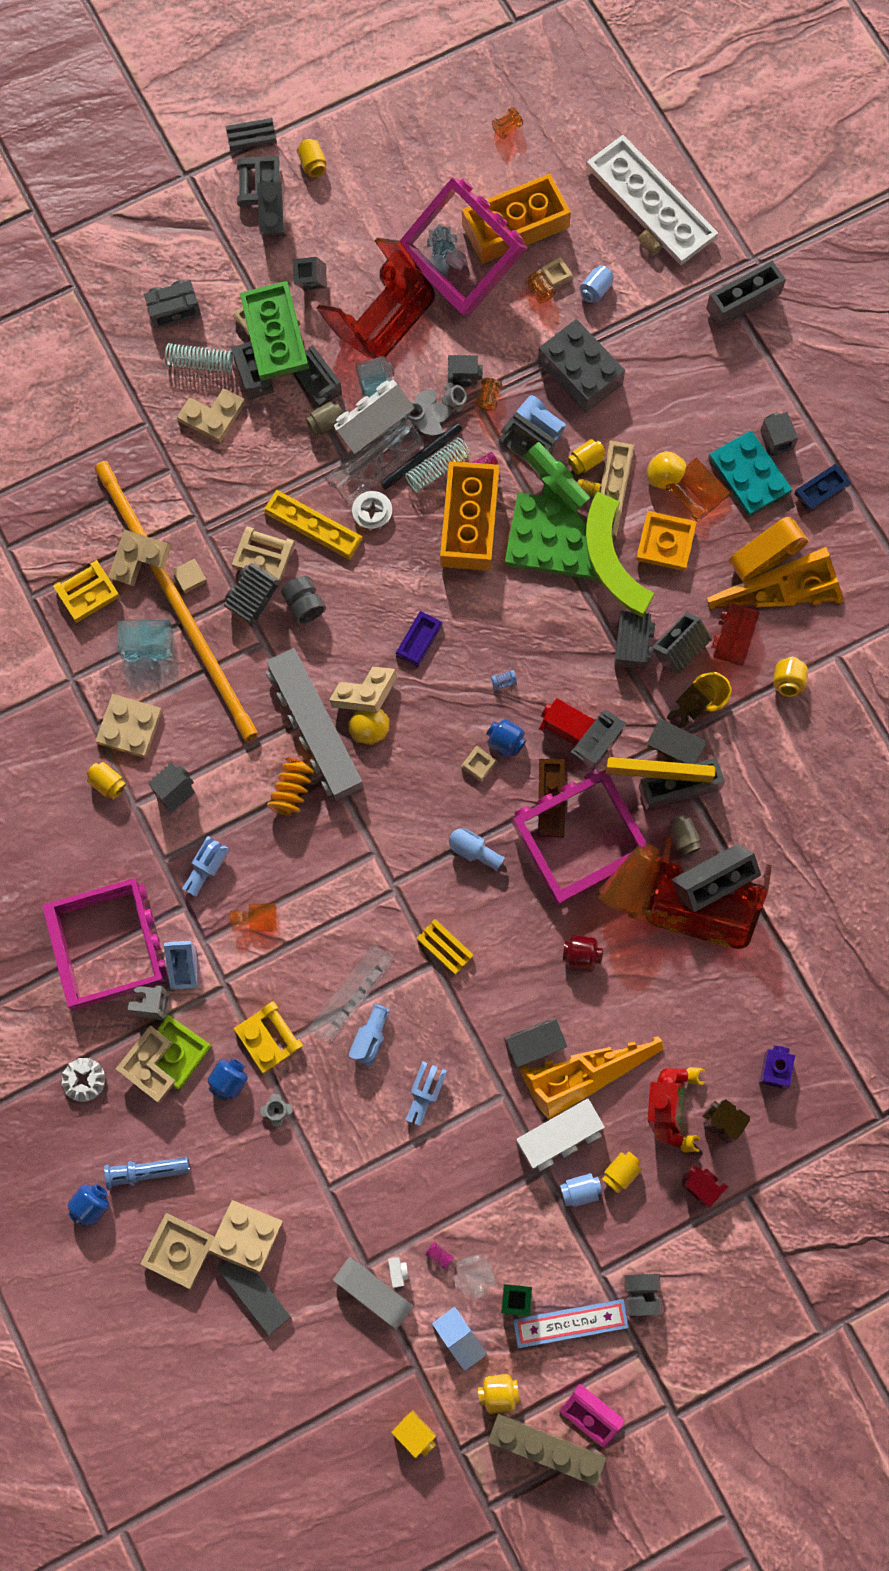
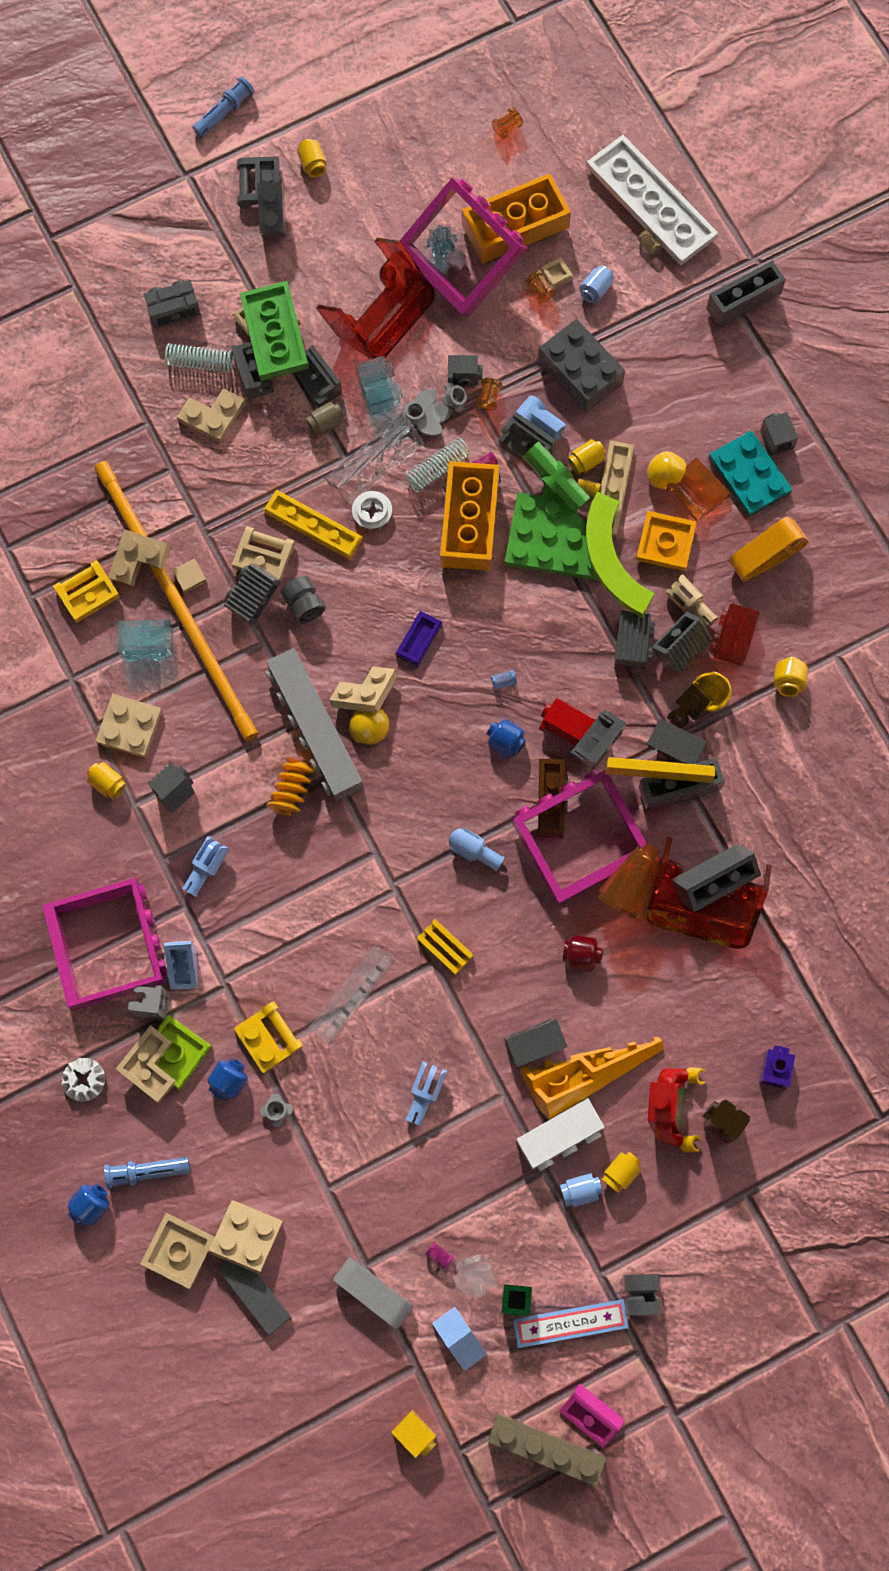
(230, 101): none -> medium blue pin
(250, 131): dark grey tile -> none
(260, 917): clear orange plate -> none
(309, 273): dark grey brick -> none
(369, 1037): light blue arm -> none
(373, 415): white brick -> none
(398, 1272): white plate -> none
(421, 456): black bar -> none
(479, 764): tan tile -> none
(499, 1394): yellow head -> none
(684, 835): dark tan brick -> none
(691, 600): none -> tan arm
(703, 1186): dark red brick -> none
(799, 581): light orange wedge -> none
(822, 488): dark blue plate -> none

